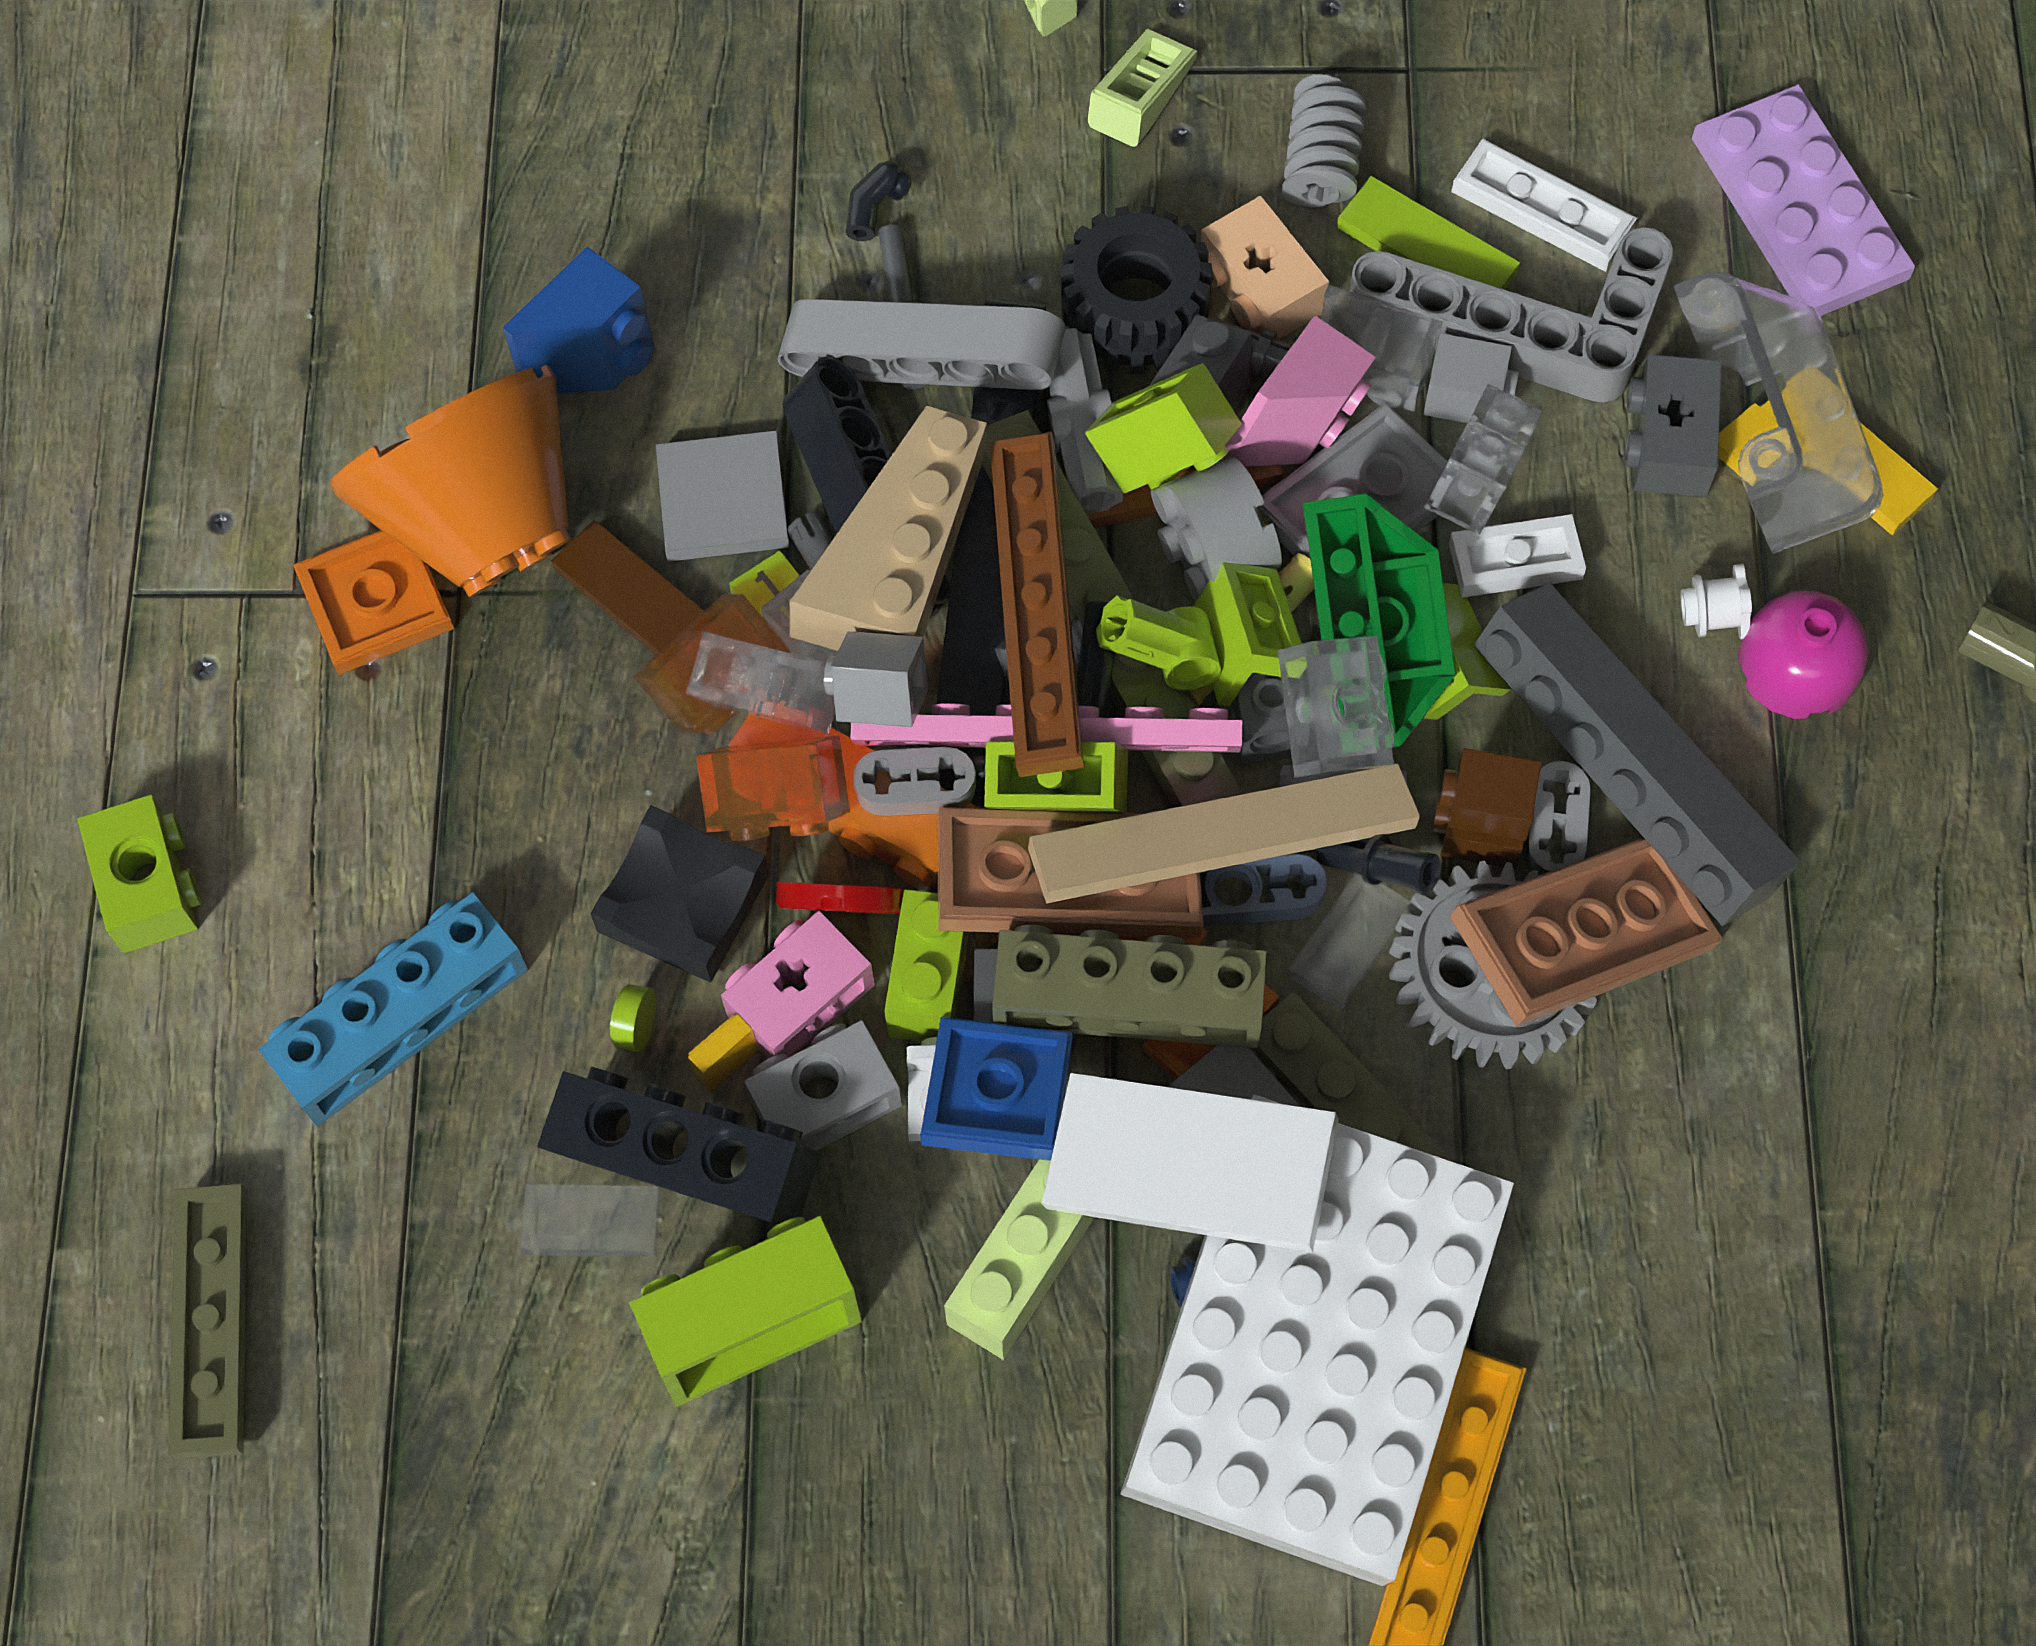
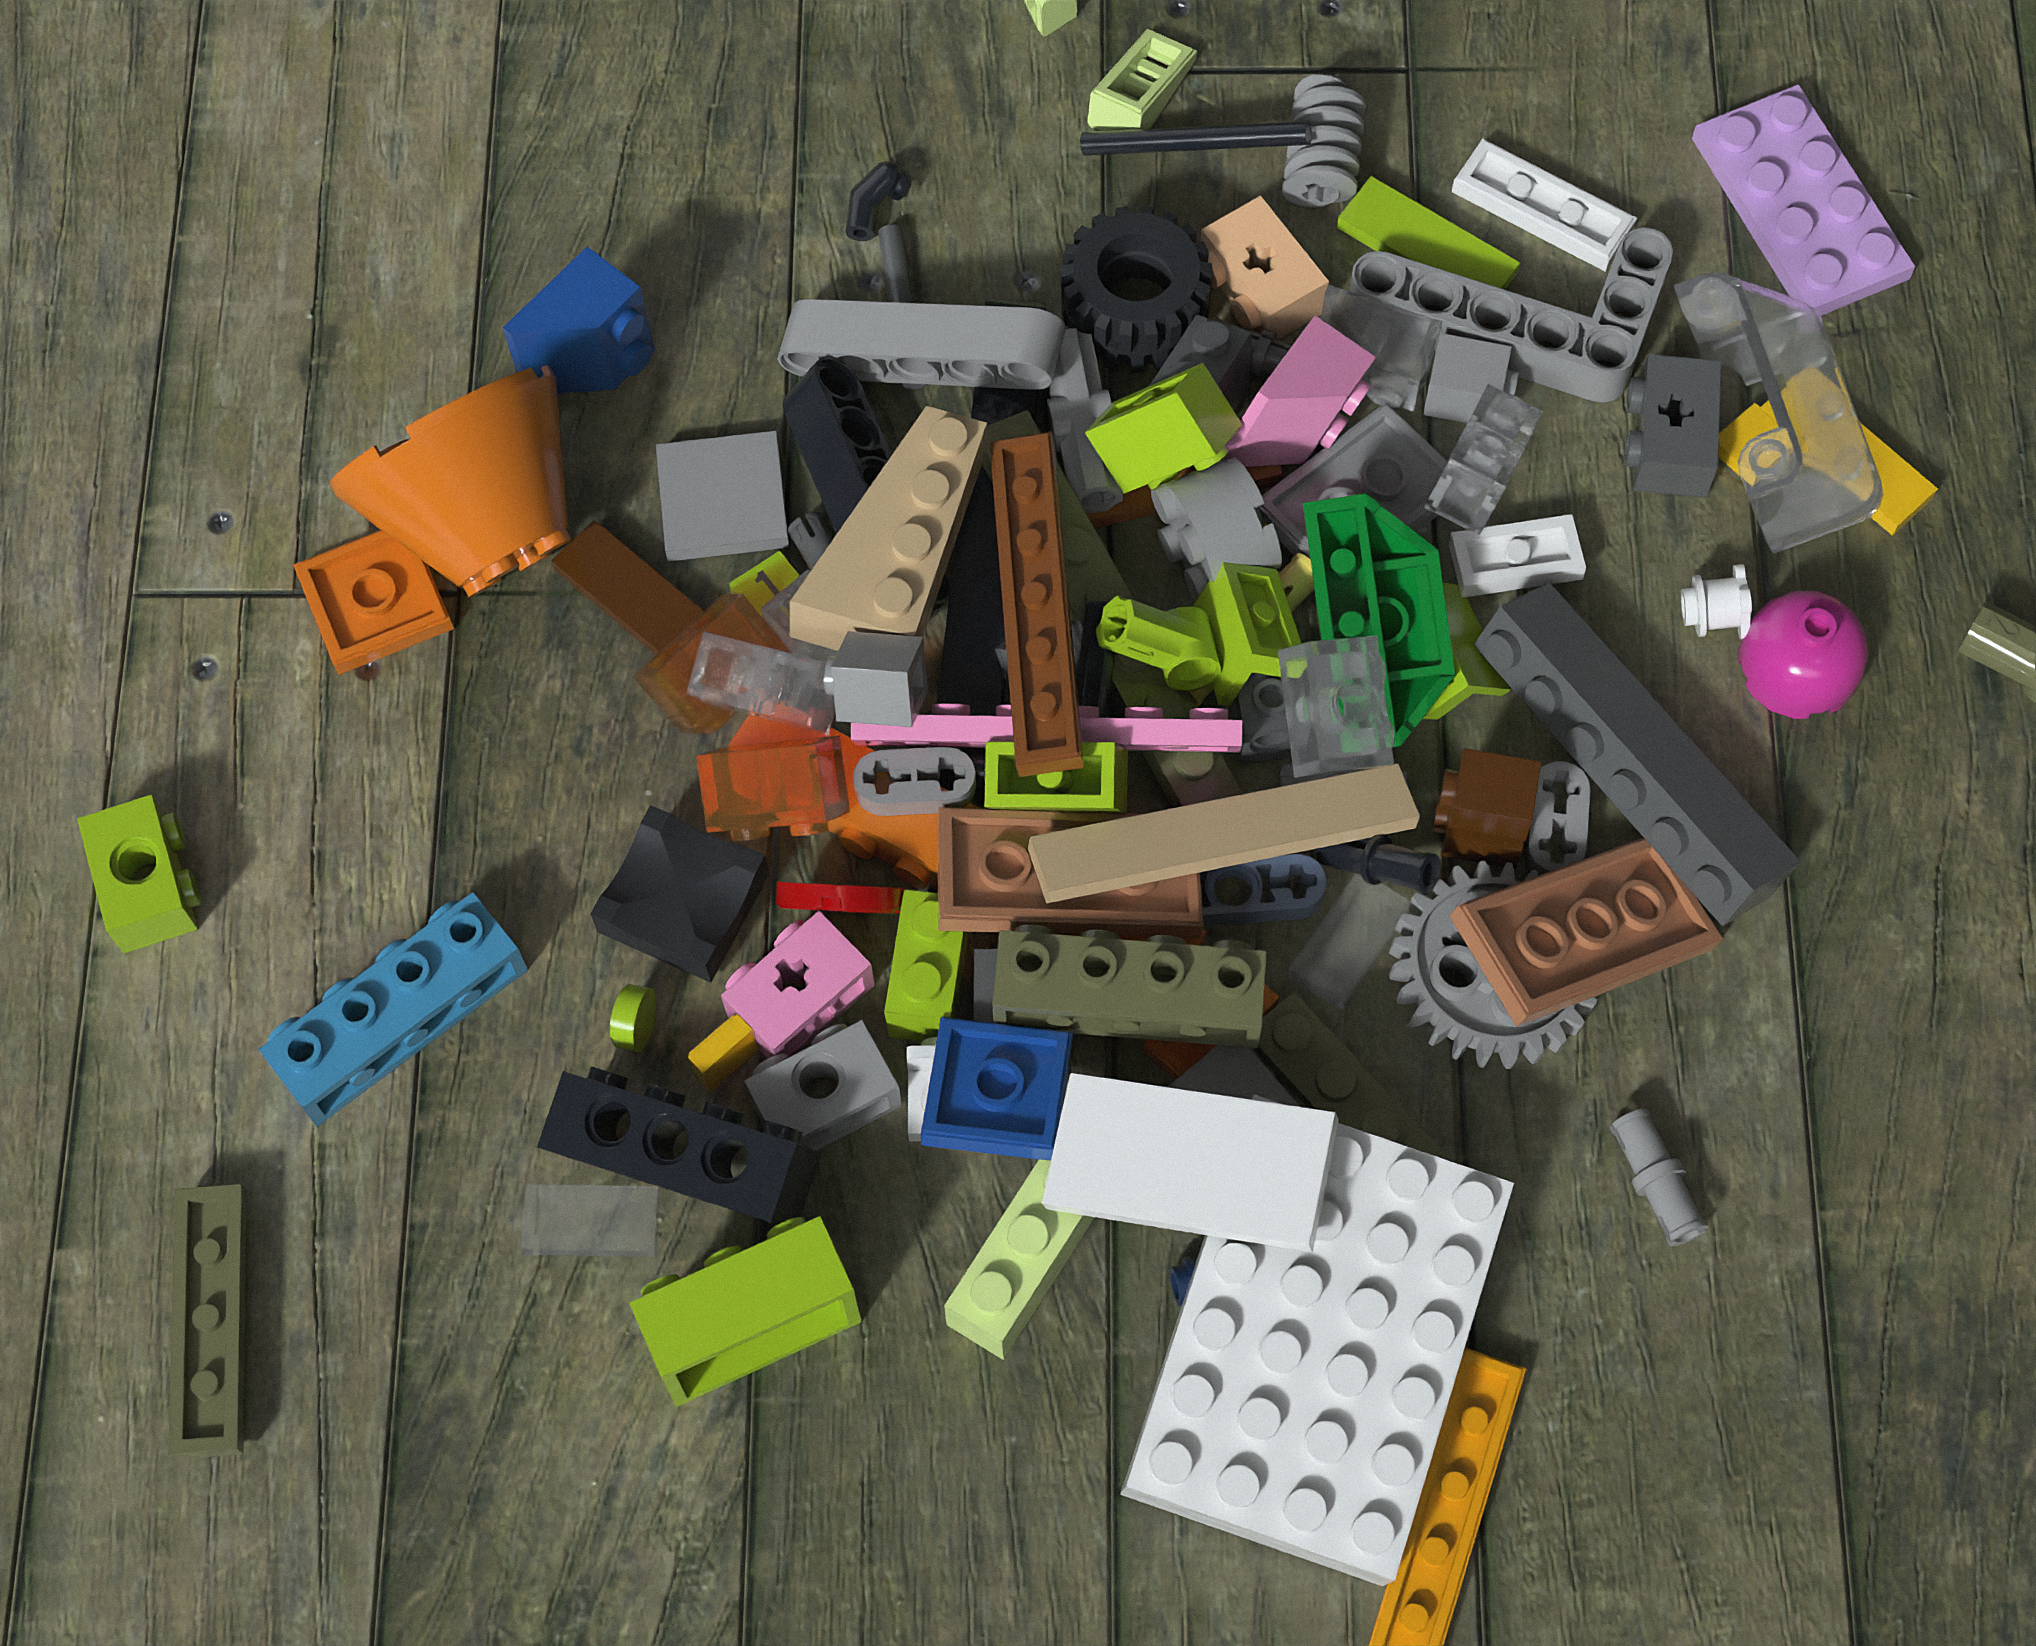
(1196, 138): none -> black bar
(1659, 1177): none -> light grey pin

